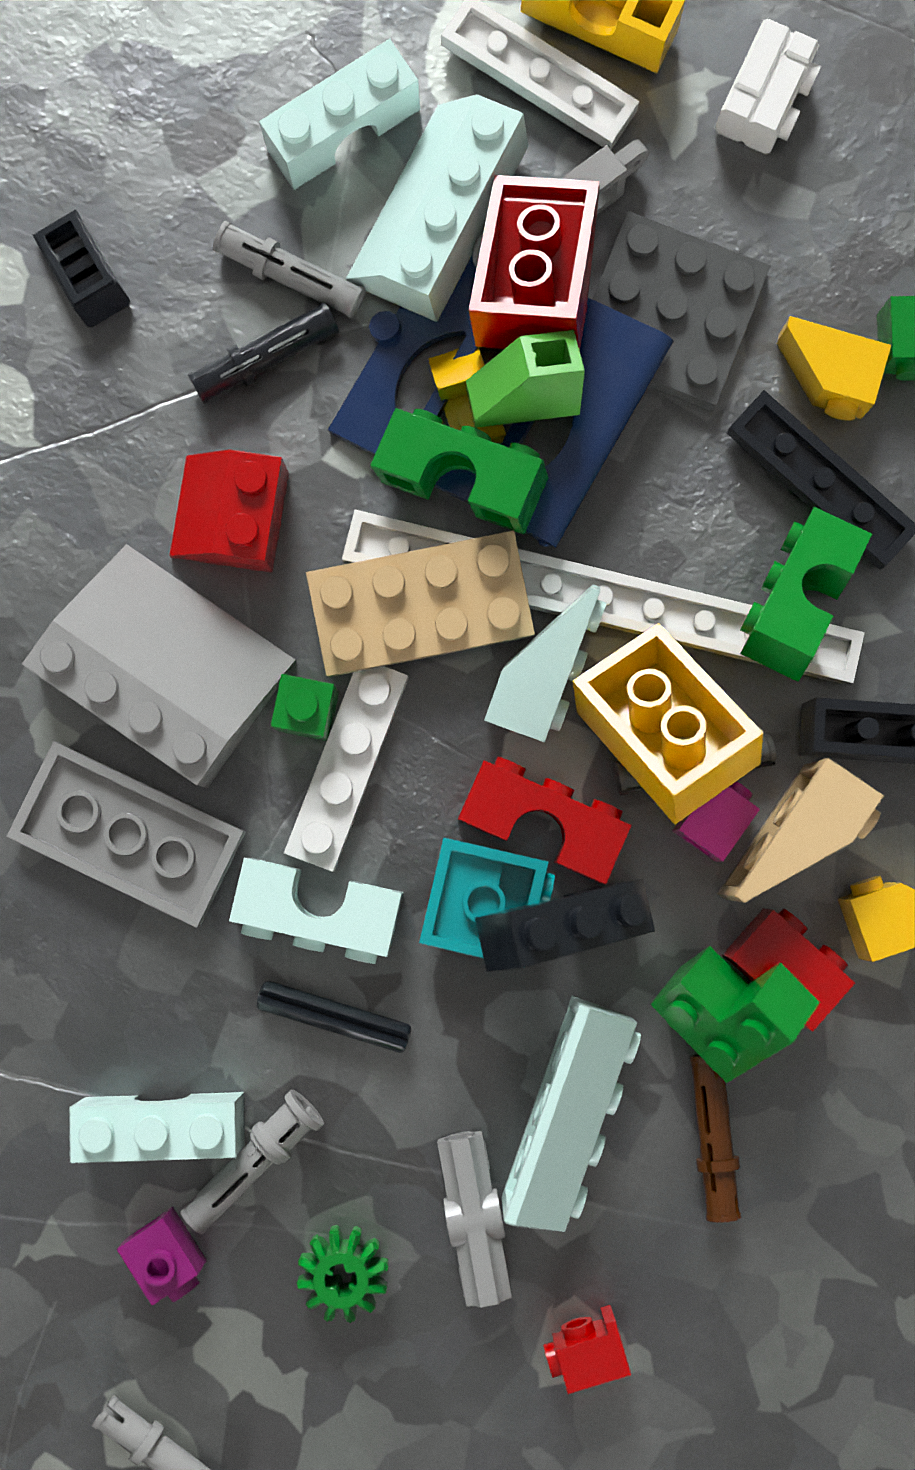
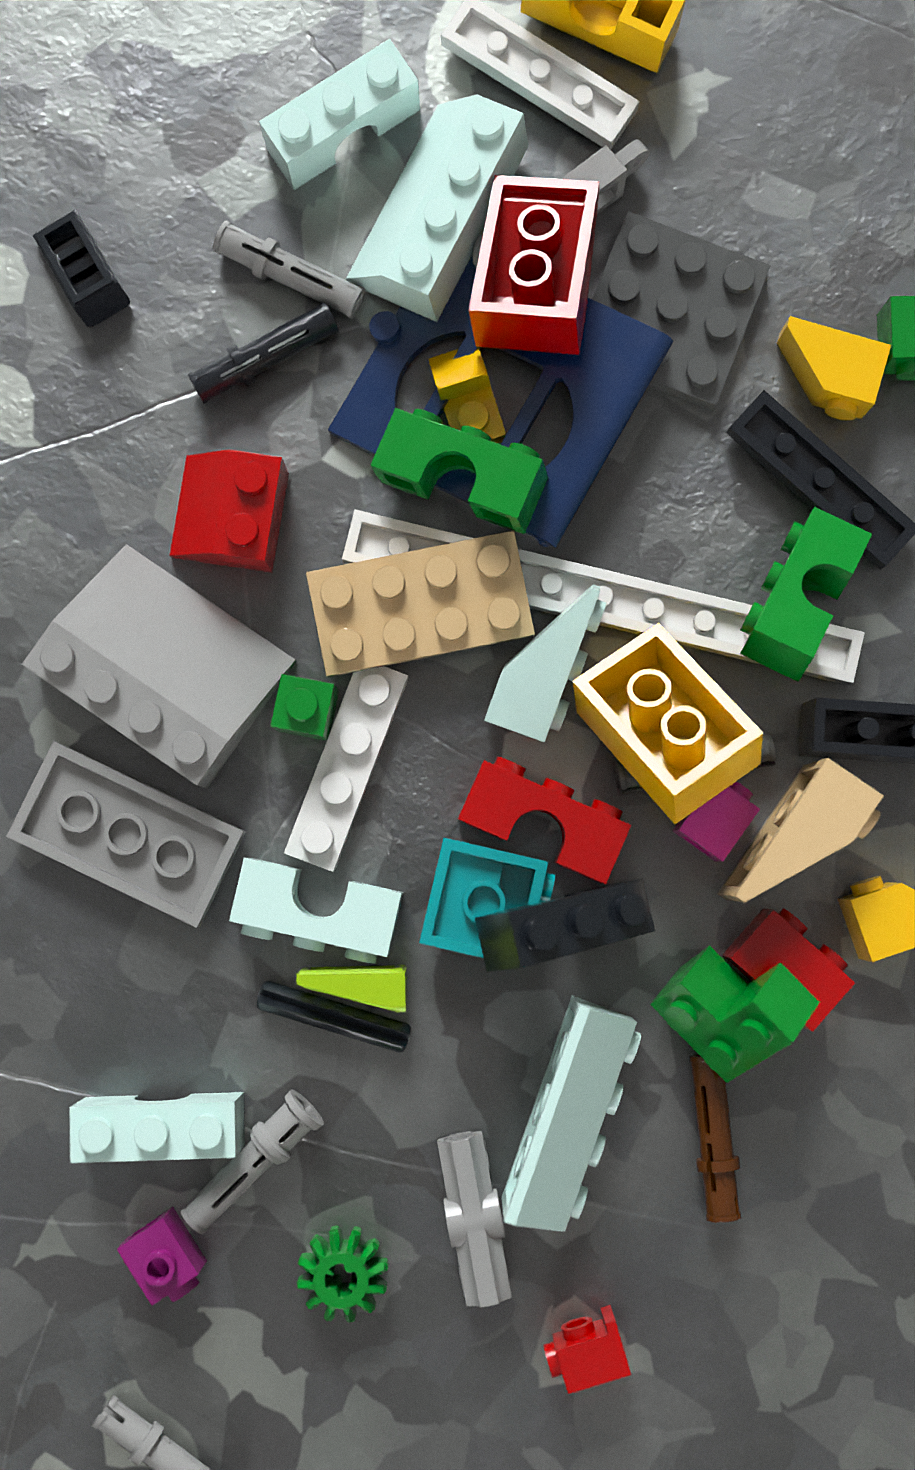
(371, 984): none -> lime slope
(529, 381): bright green slope -> none
(767, 86): white brick -> none

